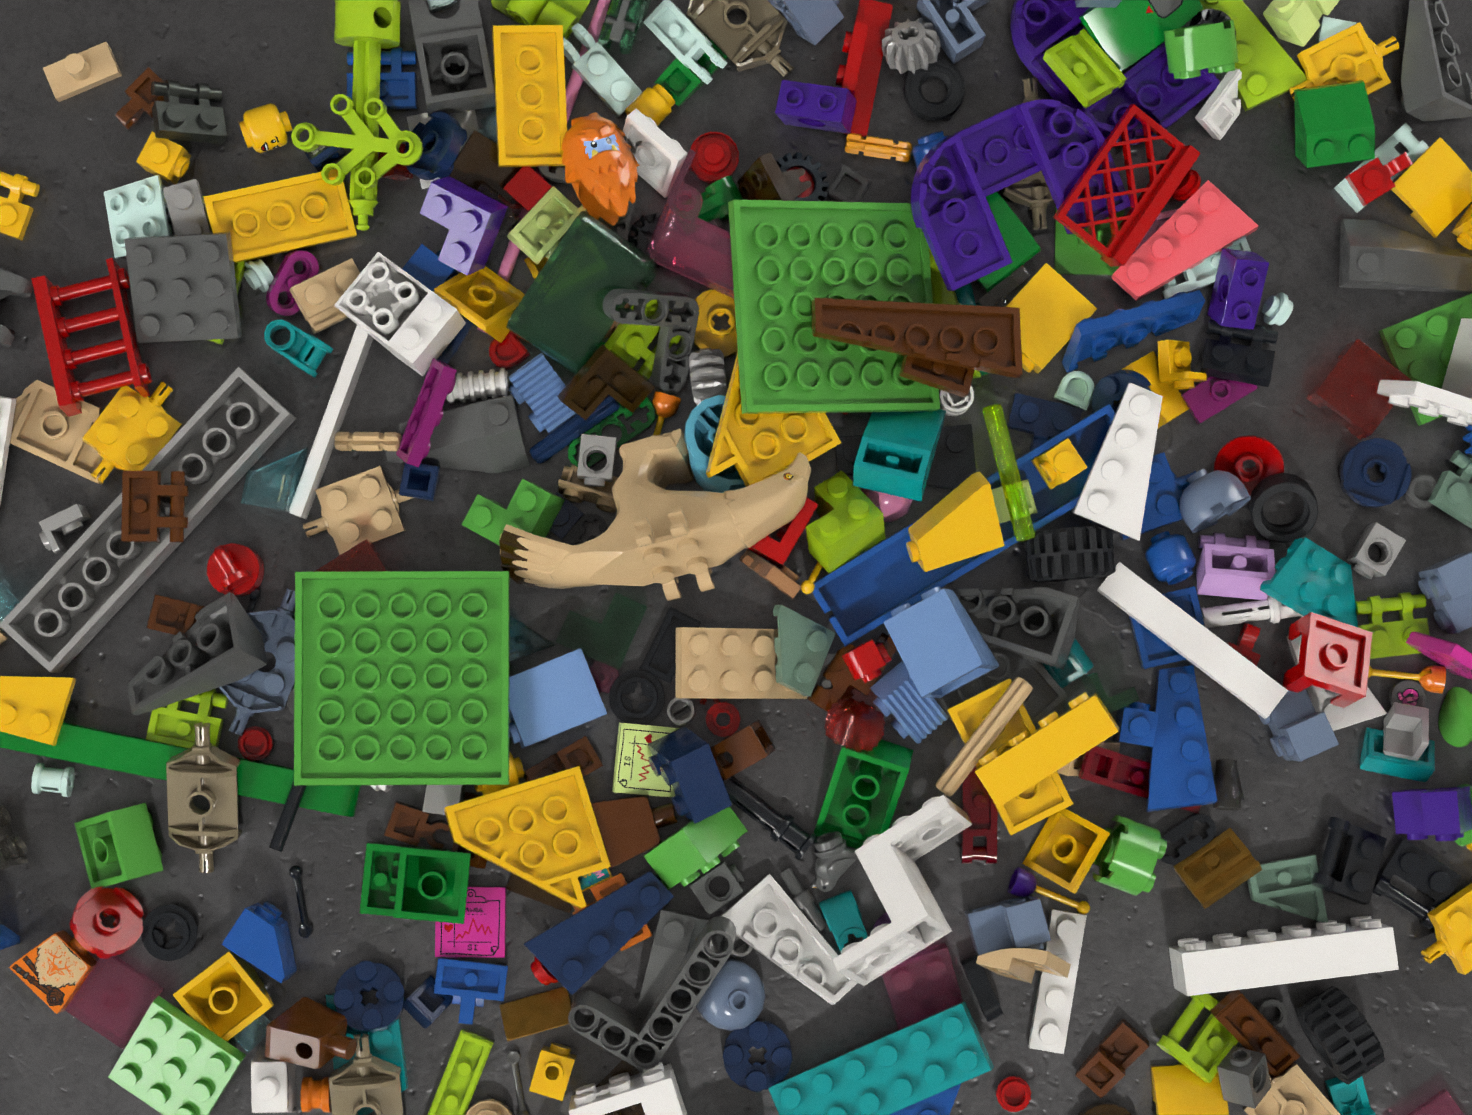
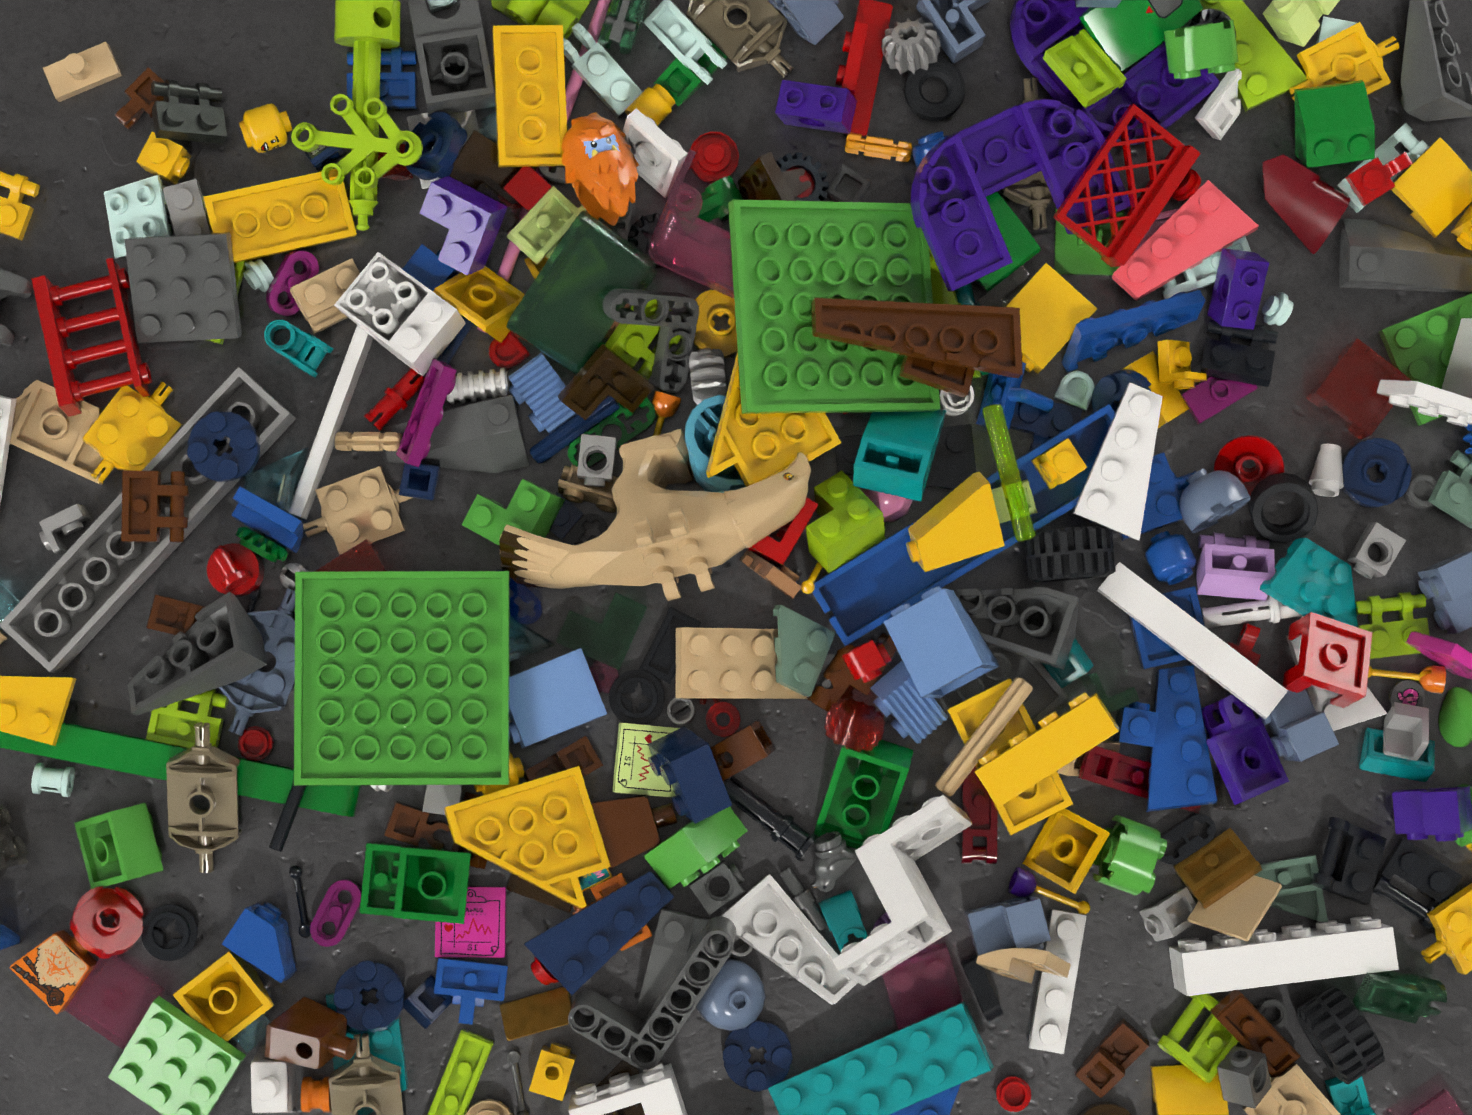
(217, 427): none -> dark blue plate
(261, 545): none -> green gear
(268, 519): none -> blue slope
(293, 567): none -> light grey hinge
(337, 912): none -> magenta plate
(395, 399): none -> red pin
(527, 596): none -> clear blue beam
(1007, 392): none -> blue plate
(1169, 915): none -> light grey bracket
(1239, 738): none -> dark purple plate
(1239, 910): none -> tan piece
(1302, 200): none -> dark red panel
(1327, 471): none -> white cone
(1399, 995): none -> clear green plate

